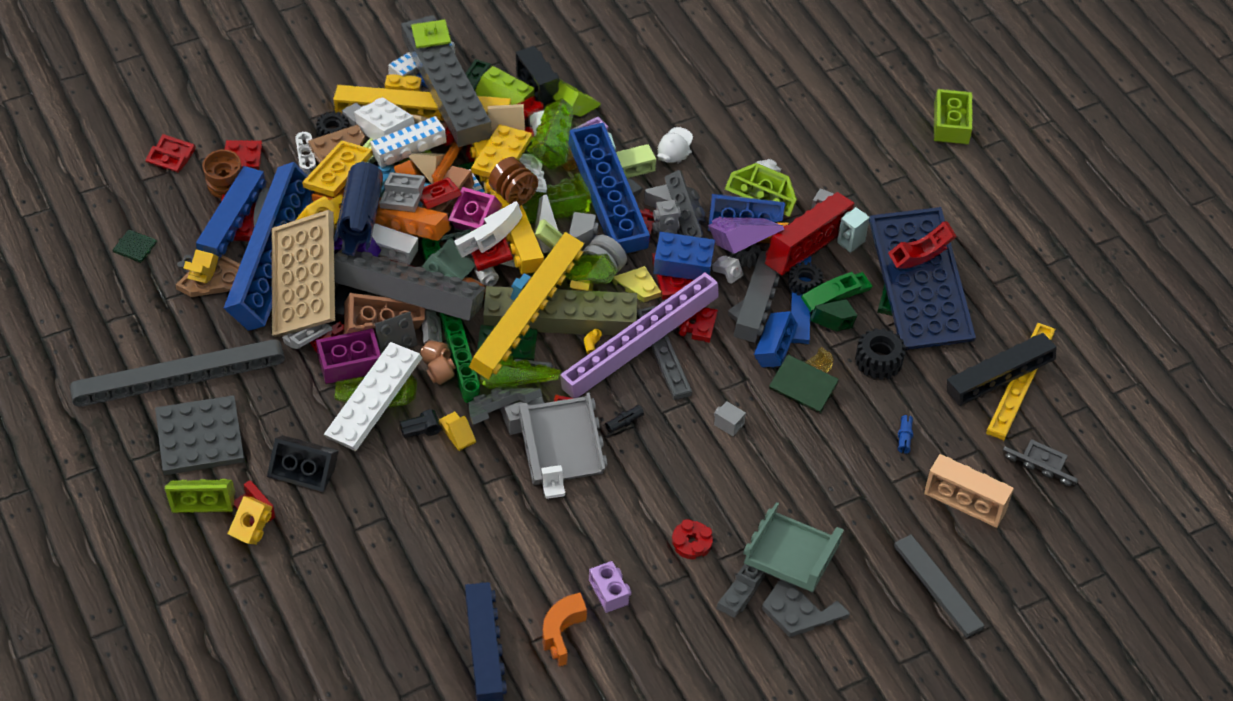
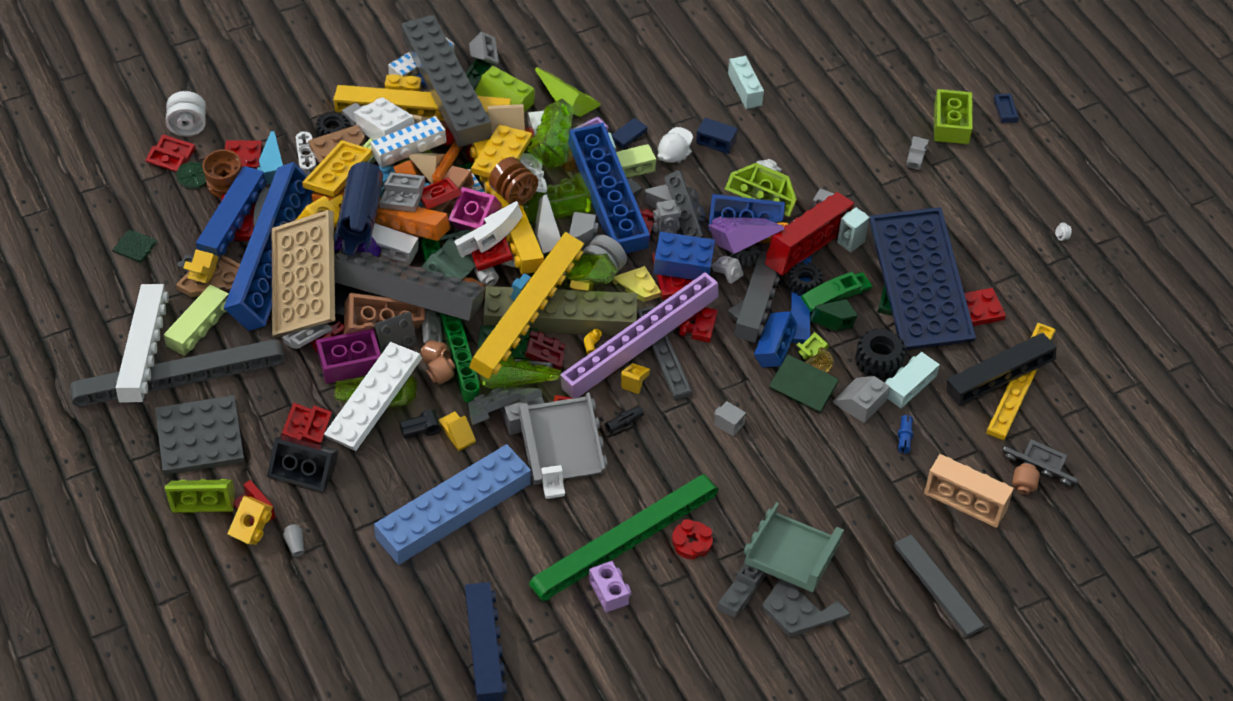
(142, 343): none -> white brick
(185, 113): none -> white wheel
(191, 175): none -> dark green wheel
(196, 320): none -> yellowish green brick
(270, 158): none -> medium azure slope
(294, 537): none -> light grey cone
(306, 423): none -> red slope
(430, 33): lime piece -> none
(452, 504): none -> medium blue brick
(484, 48): none -> light grey slope
(531, 106): red hinge -> none
(537, 73): black slope -> none
(545, 349): none -> dark red plate
(547, 234): yellowish green tile -> none
(559, 617): orange arch -> none
(623, 537): none -> green beam
(629, 132): none -> dark blue tile
(633, 377): none -> yellow slope
(716, 135): none -> dark blue brick
(745, 82): none -> light aqua brick
(811, 346): none -> lime bracket
(863, 397): none -> light grey slope
(911, 379): none -> light aqua brick
(917, 152): none -> light grey leg
(920, 251): red arch -> none
(984, 307): none -> red plate
(1006, 108): none -> dark blue tile
(1025, 478): none -> nougat head
(1063, 232): none -> white plate

